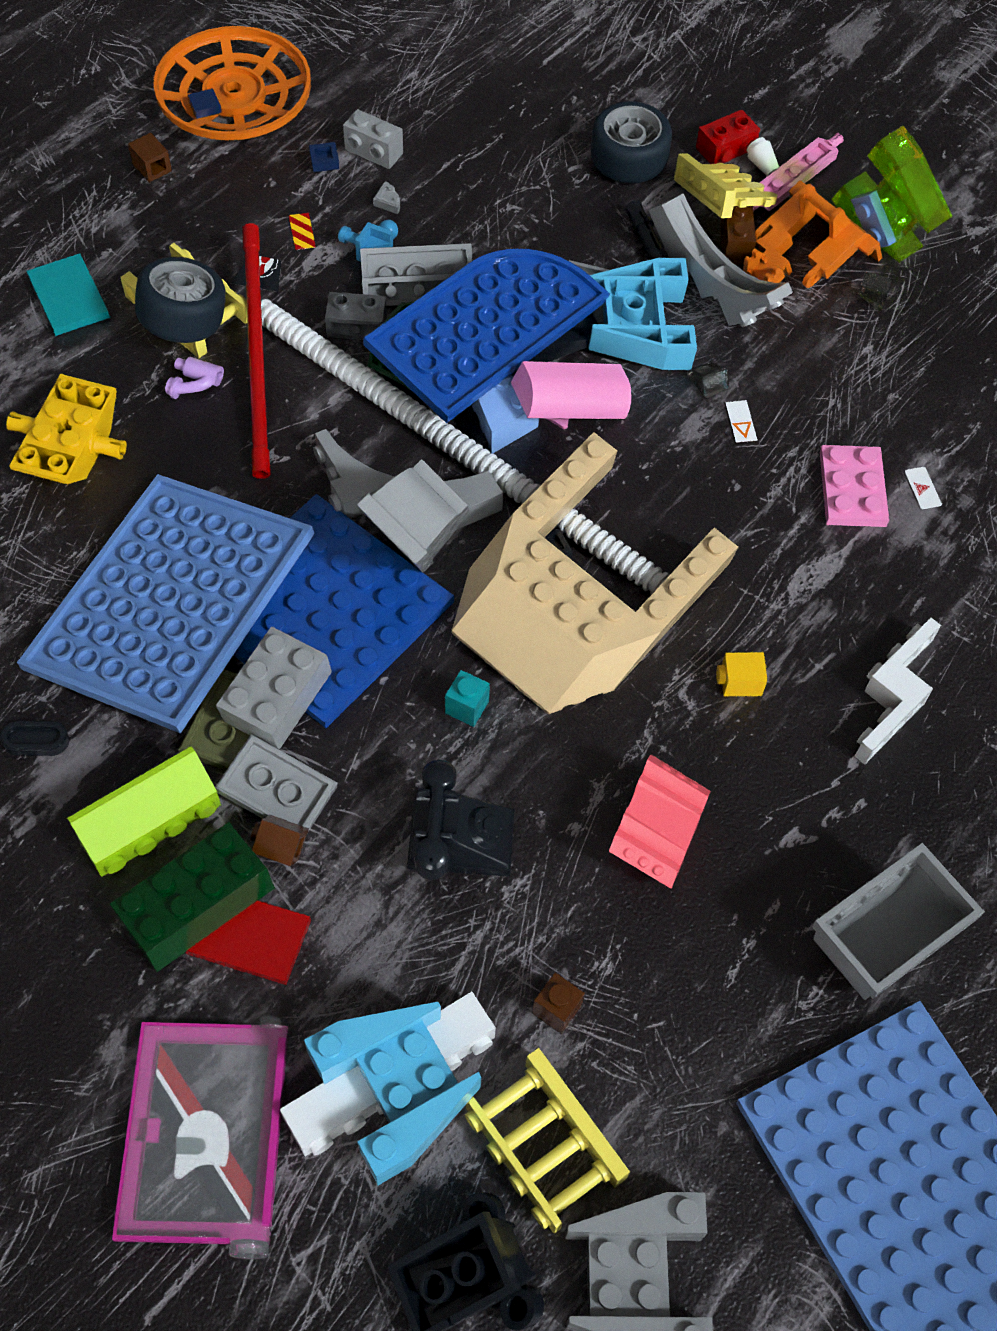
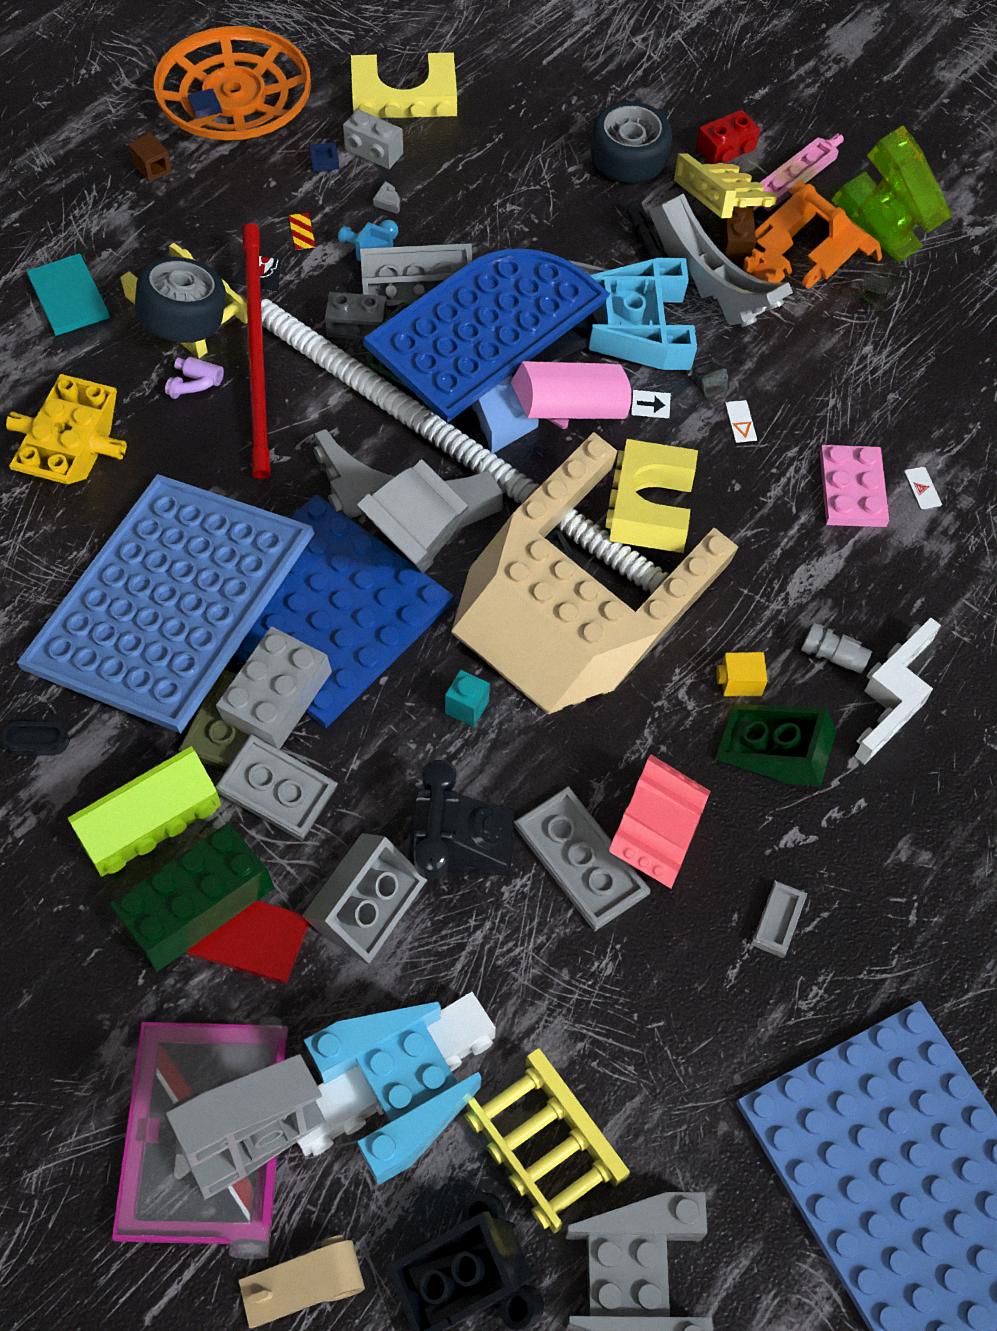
(245, 1122): none -> light grey wedge
(278, 839): reddish brown brick -> none
(302, 1282): none -> tan door
(365, 897): none -> light grey slope
(431, 99): none -> light yellow arch
(558, 1003): reddish brown brick -> none
(579, 858): none -> light grey tile
(641, 521): none -> light yellow arch
(651, 404): none -> white sticker
(762, 155): white cone -> none
(779, 742): none -> dark green slope
(779, 919): none -> light grey tile
(839, 650): none -> light grey axle
(873, 217): medium blue plate -> none
(895, 922): light grey container -> none

